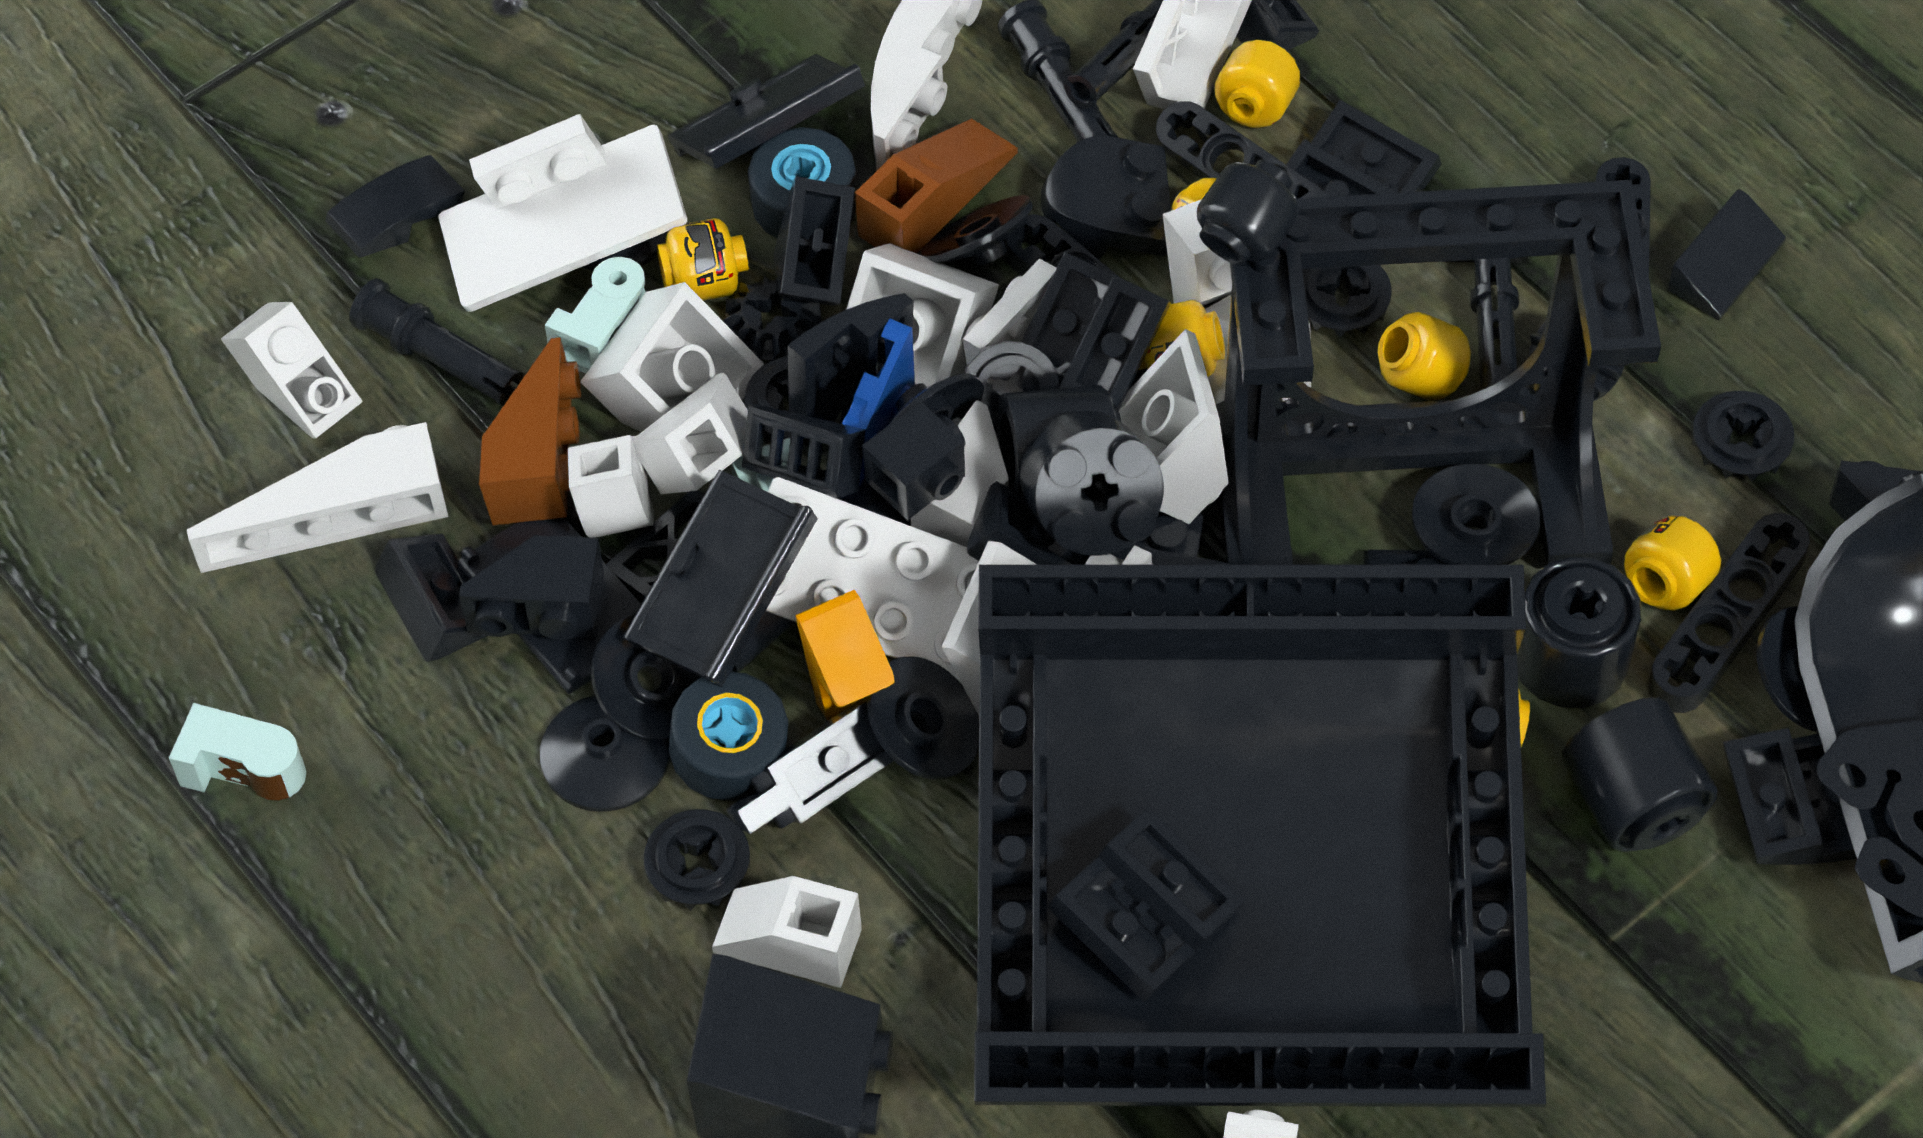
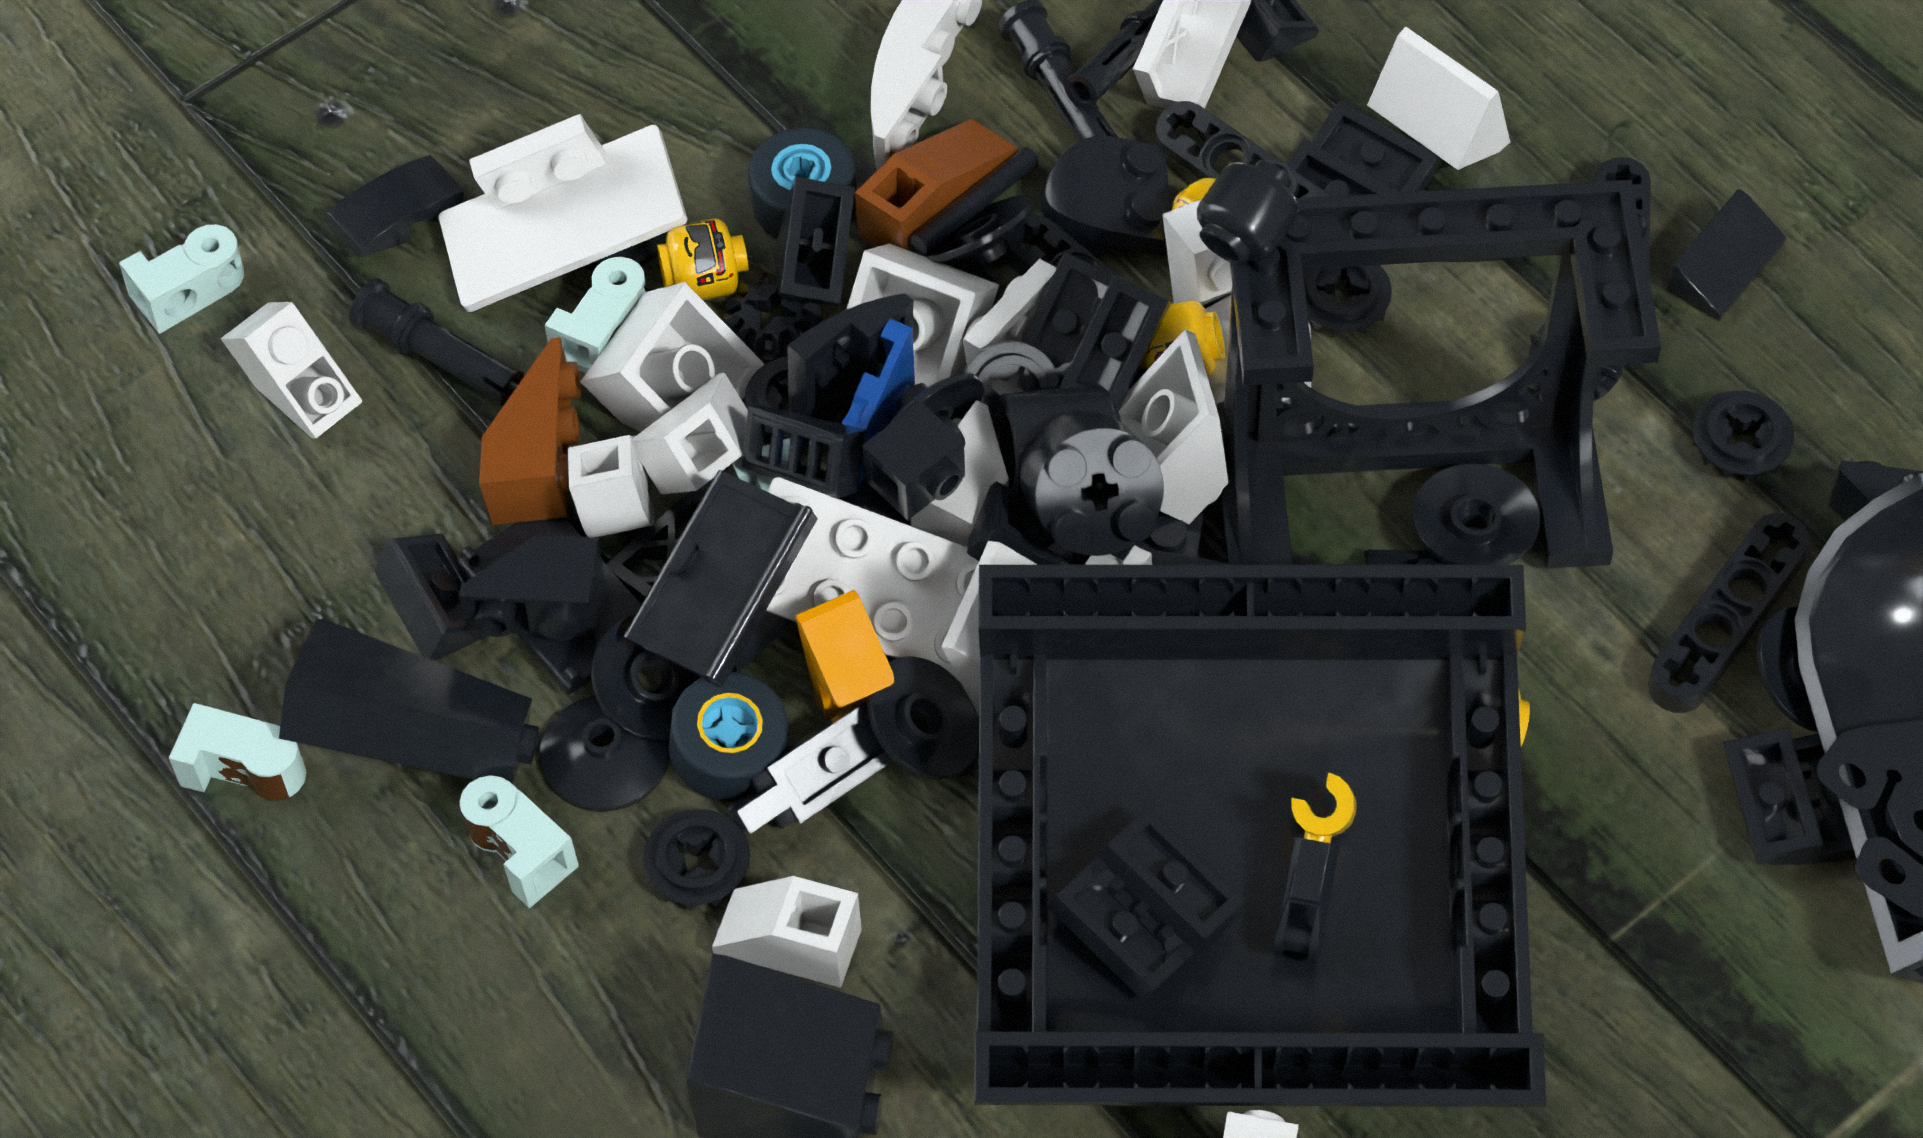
(185, 276): none -> light aqua leg
(351, 493): white slope -> none
(403, 708): none -> black slope
(530, 842): none -> light aqua leg
(766, 110): black door -> none
(973, 201): none -> black bar
(1259, 80): yellow head -> none
(1313, 870): none -> black piece
(1424, 356): yellow head -> none
(1439, 102): none -> white slope
(1498, 273): black pin -> none
(1578, 632): black piece -> none
(1639, 775): black piece -> none
(1672, 562): yellow head -> none

